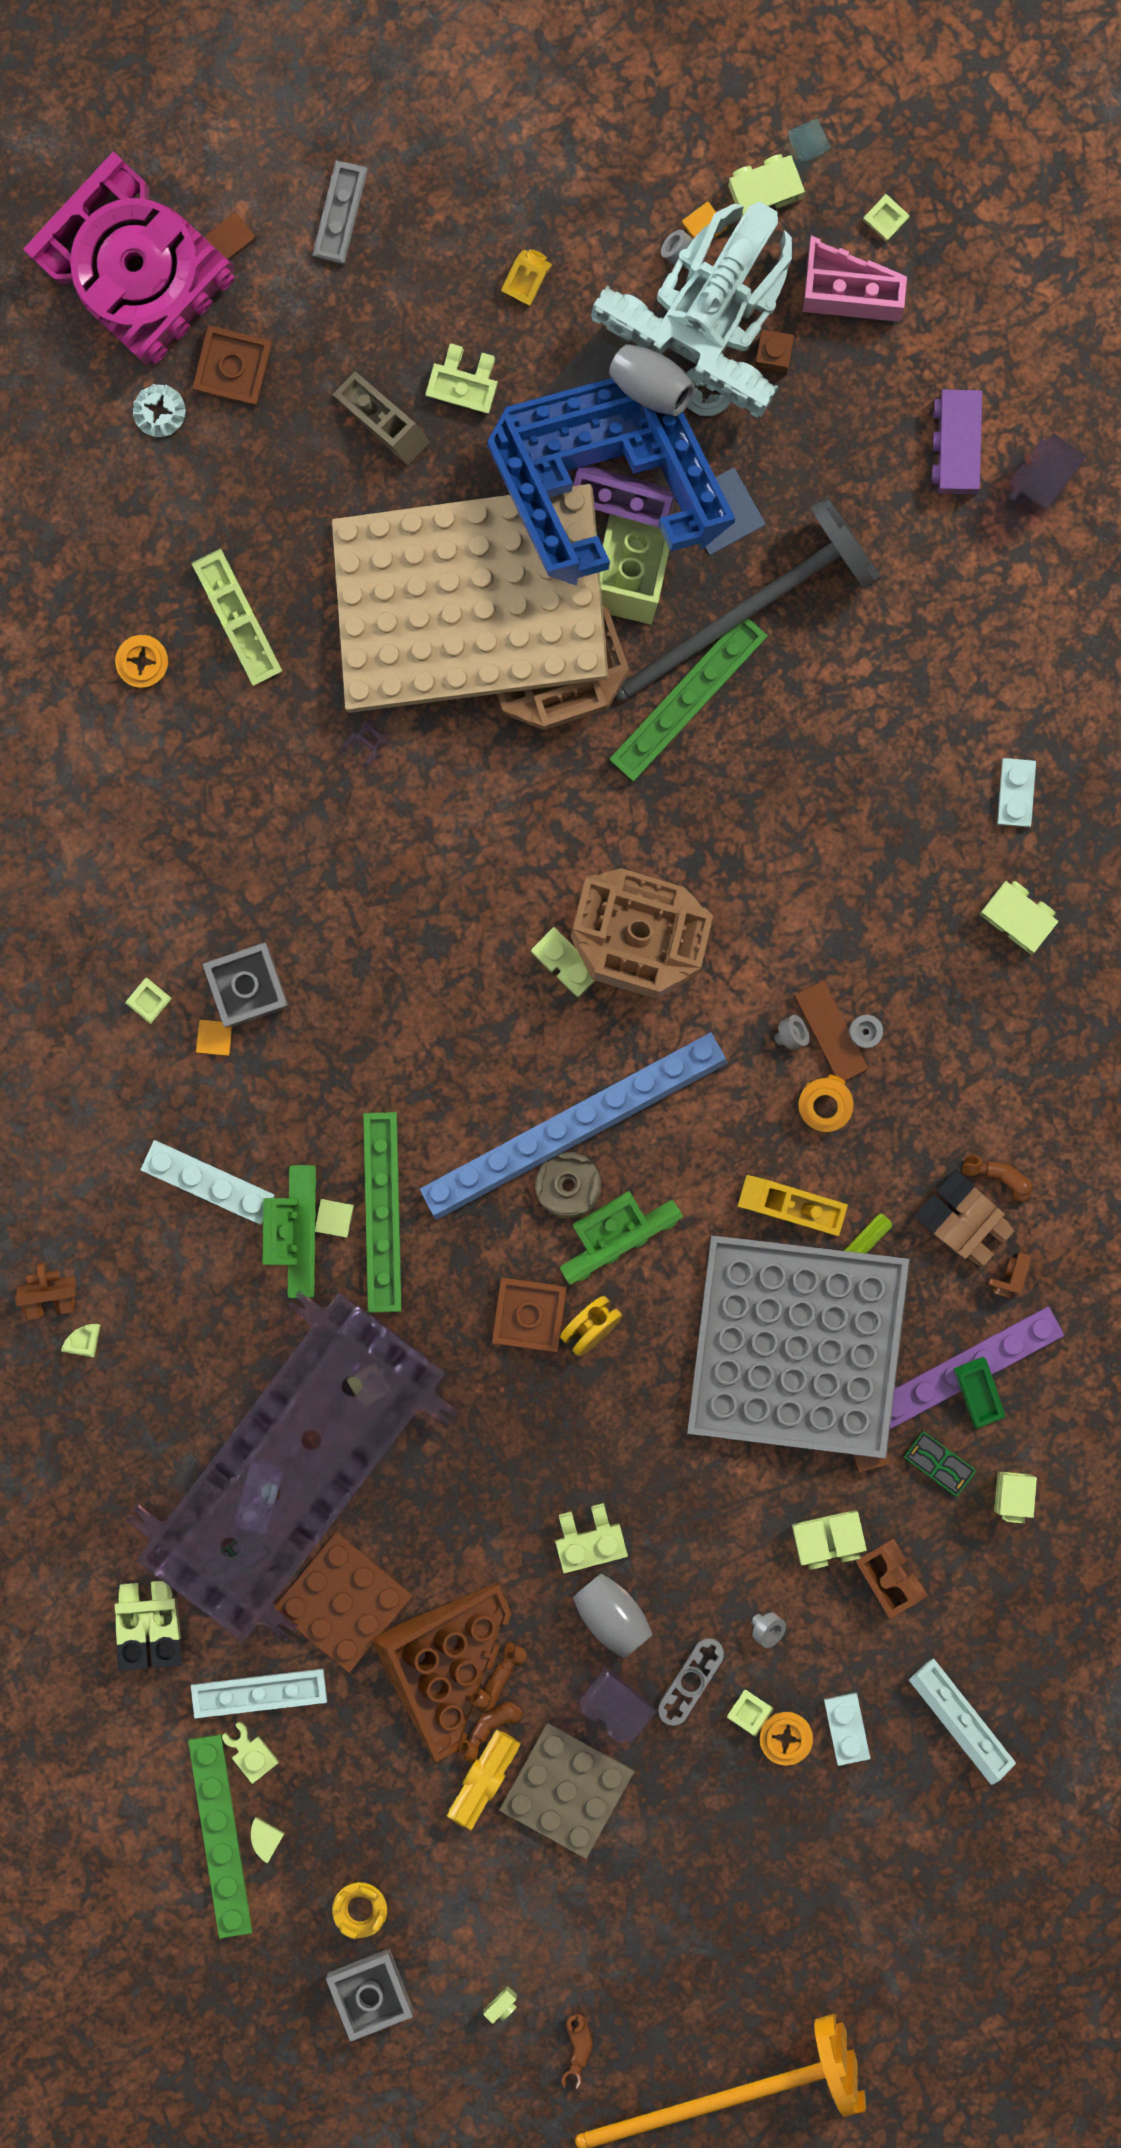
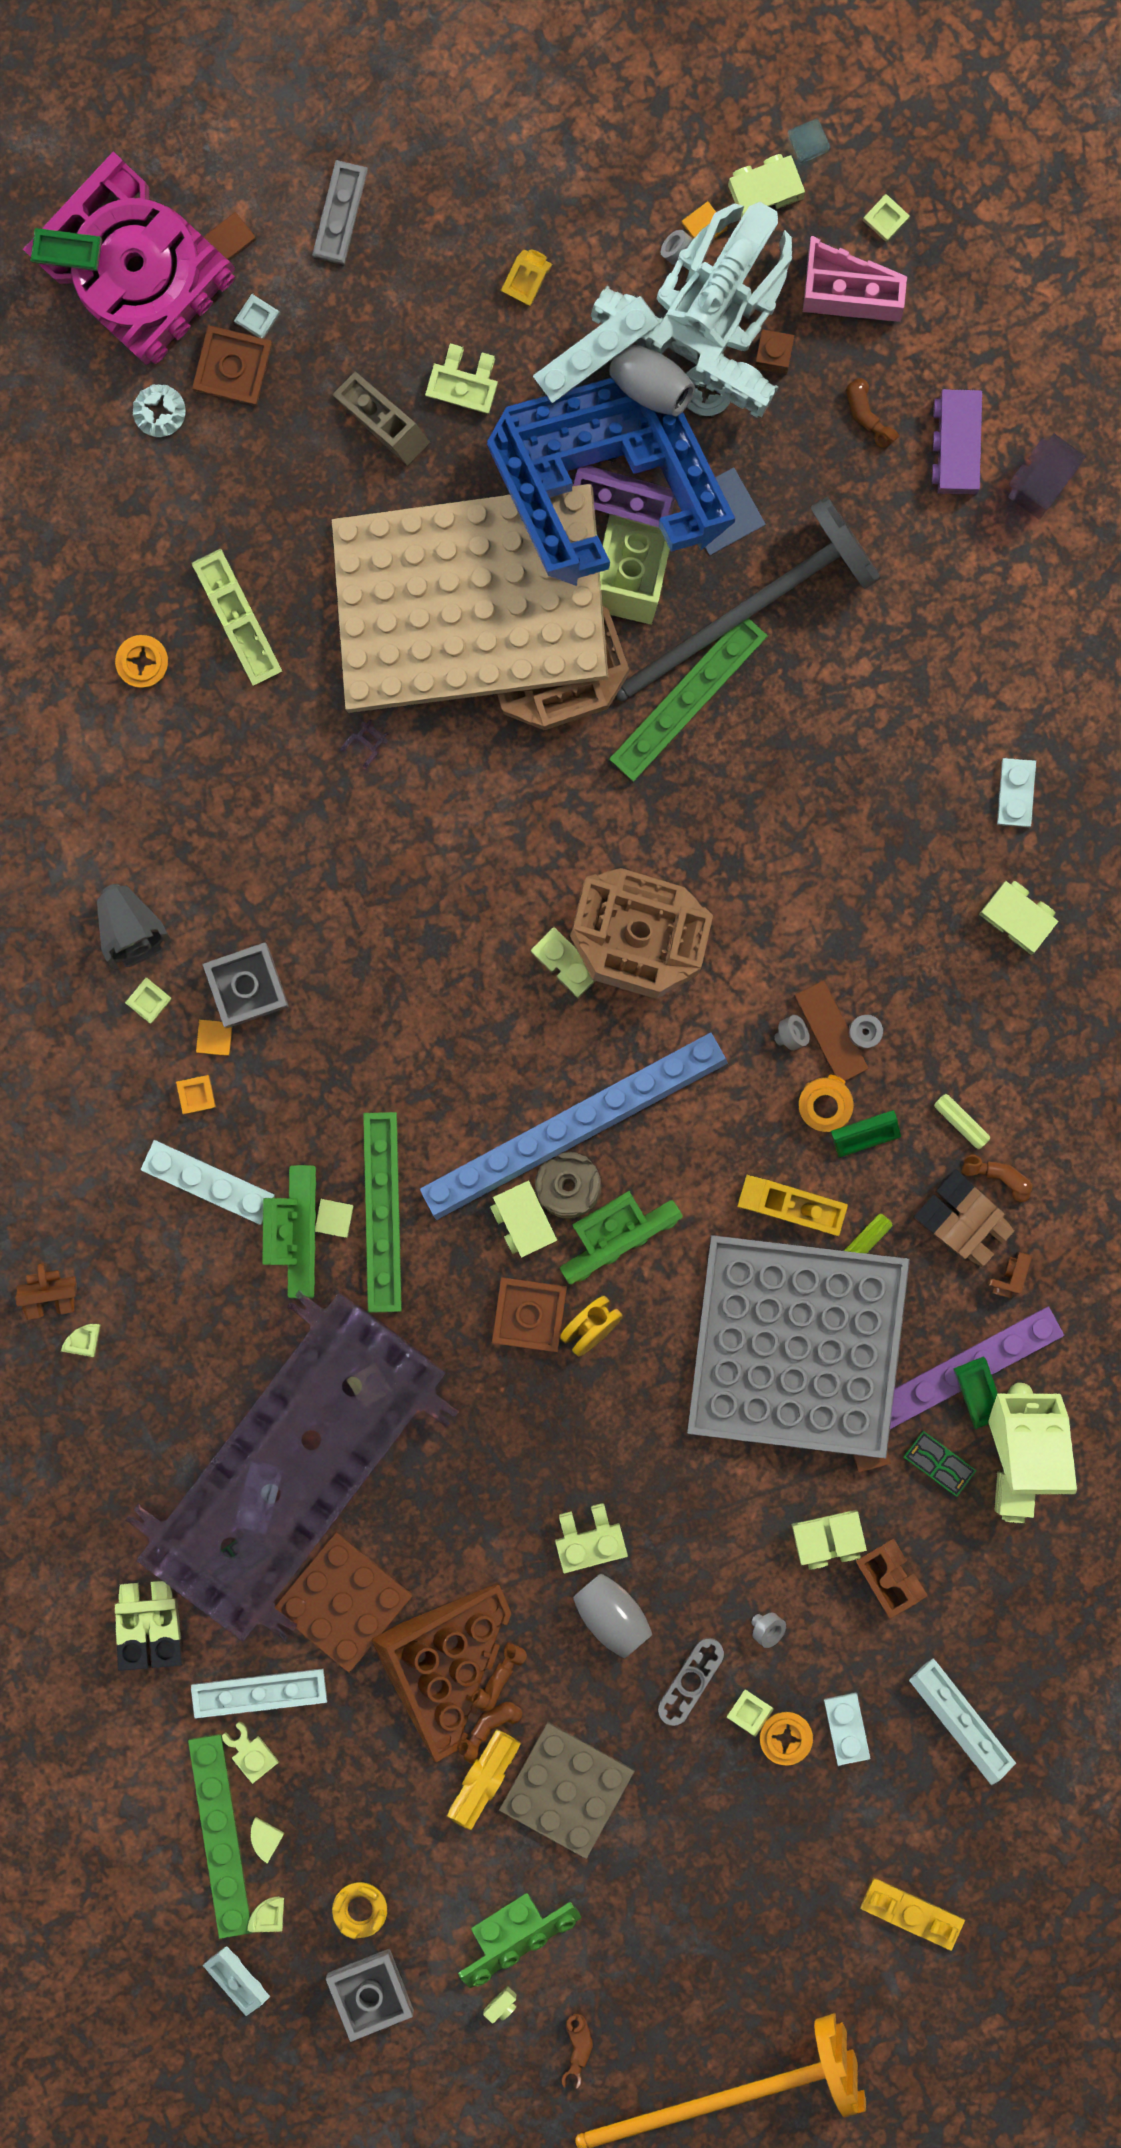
(66, 249): none -> green tile
(128, 927): none -> dark grey cone
(196, 1094): none -> light orange plate
(236, 1980): none -> light aqua plate
(256, 317): none -> light aqua tile
(267, 1916): none -> yellowish green tile
(512, 1934): none -> bright green bracket
(523, 1219): none -> yellowish green piece
(596, 349): none -> light aqua plate
(617, 1705): clear purple brick -> none
(860, 410): none -> dark orange arm
(866, 1133): none -> green tile
(912, 1914): none -> yellow plate
(962, 1121): none -> yellowish green axle
(1033, 1441): none -> yellowish green slope

